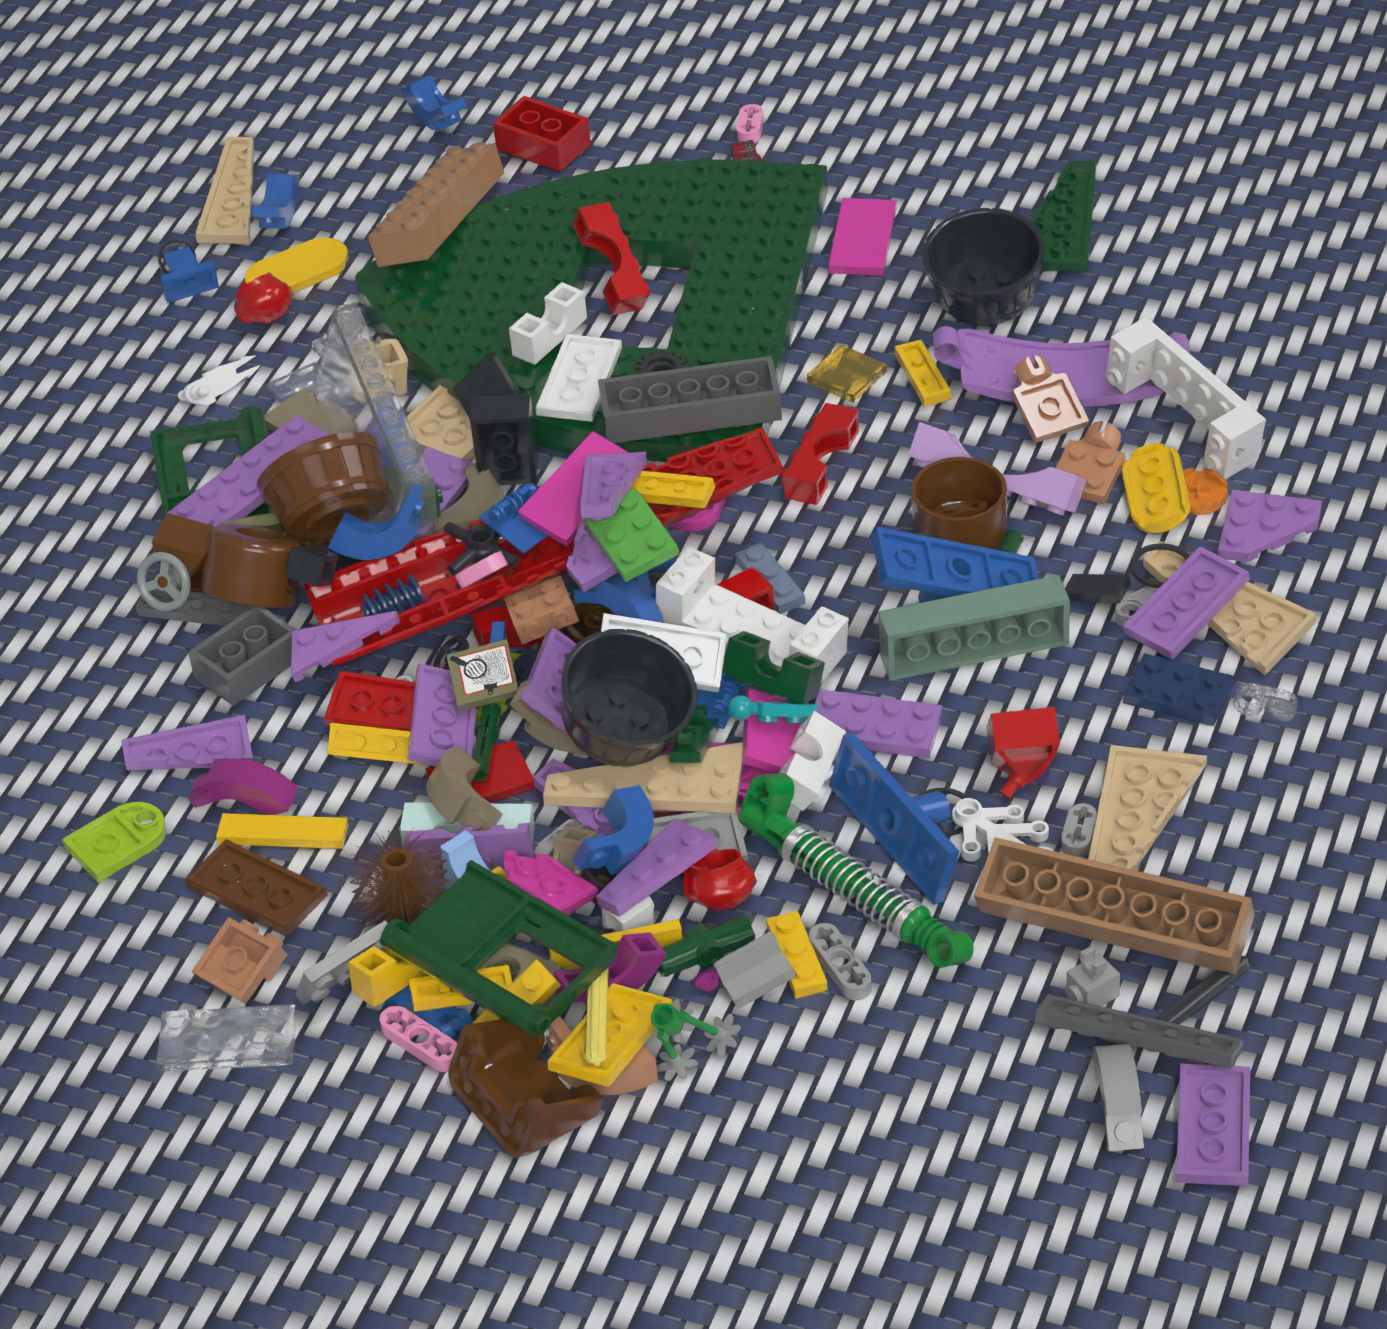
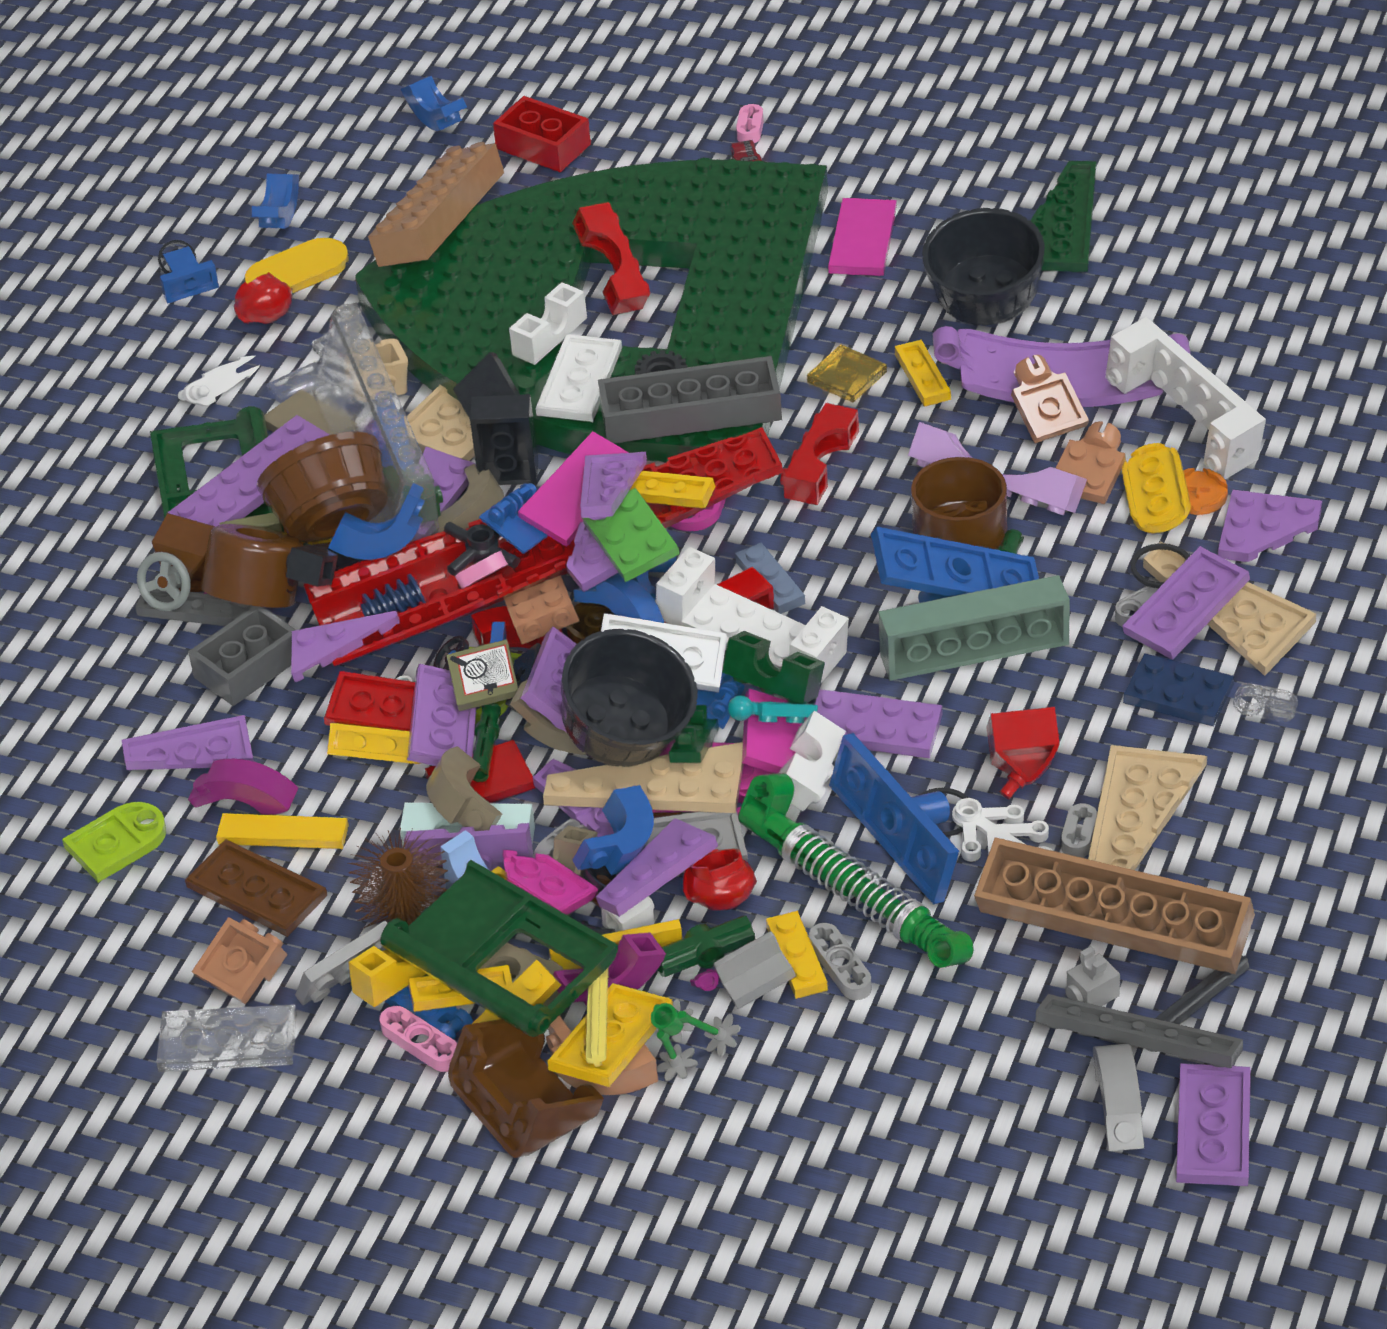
(229, 201): tan wing -> none
(1097, 588): black tile -> none

